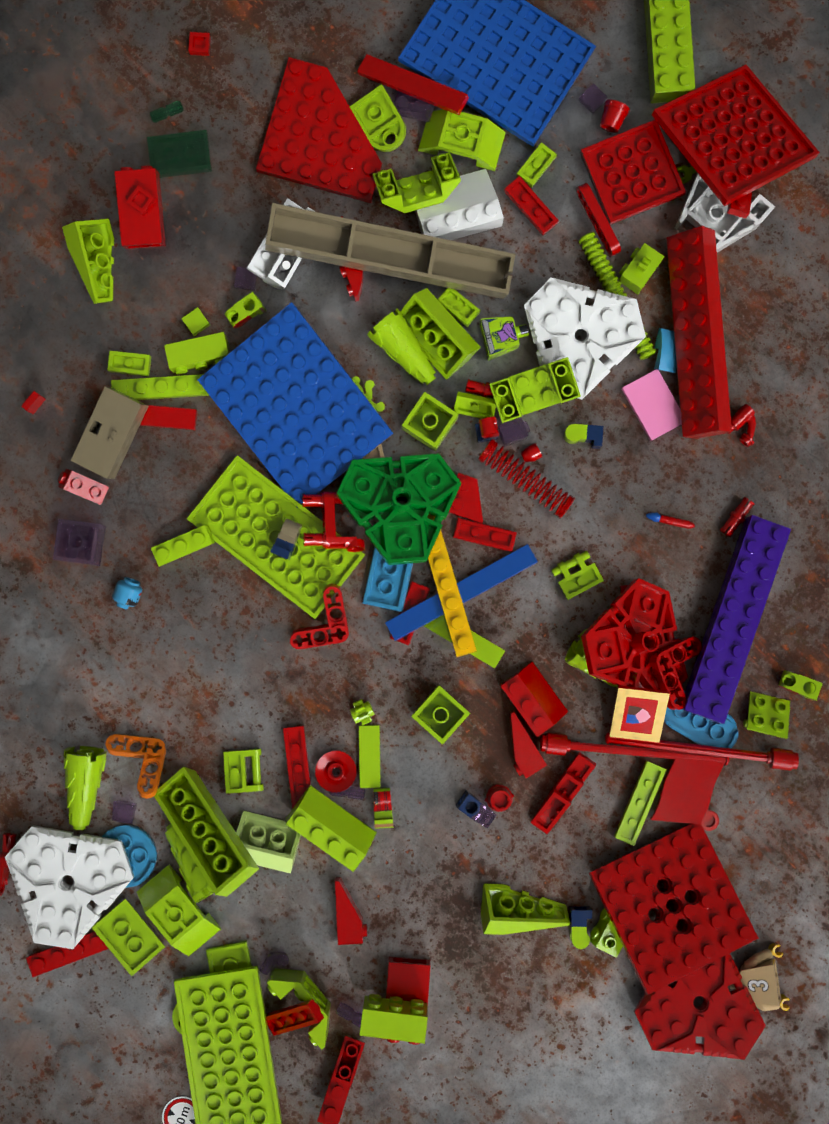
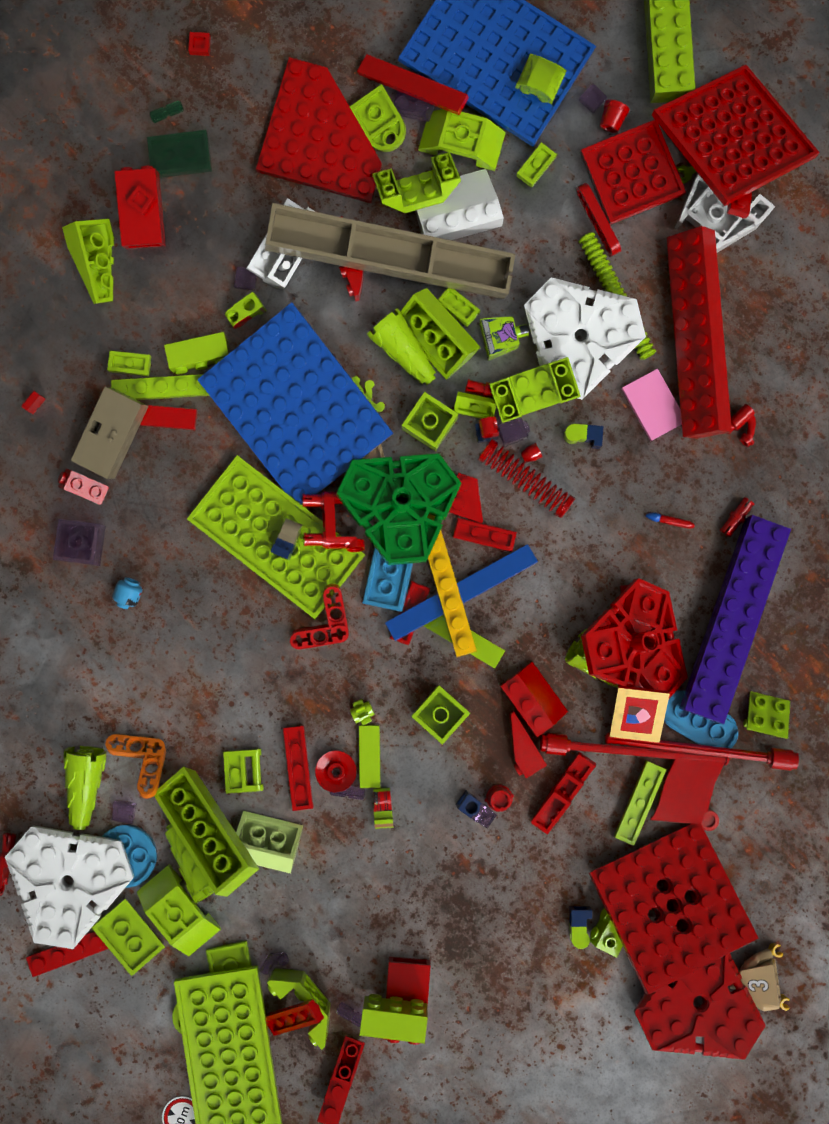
(182, 545): lime plate -> none
(195, 321): lime tile -> none
(331, 828): lime slope -> none
(349, 919): red slope -> none
(512, 912): lime wedge -> none
(531, 205): red plate -> none
(541, 78): none -> lime slope
(580, 581): lime plate -> none
(641, 268): lime brick -> none
(666, 355): dark azure slope -> none
(669, 664): red beam -> none
(800, 685): lime leg -> none

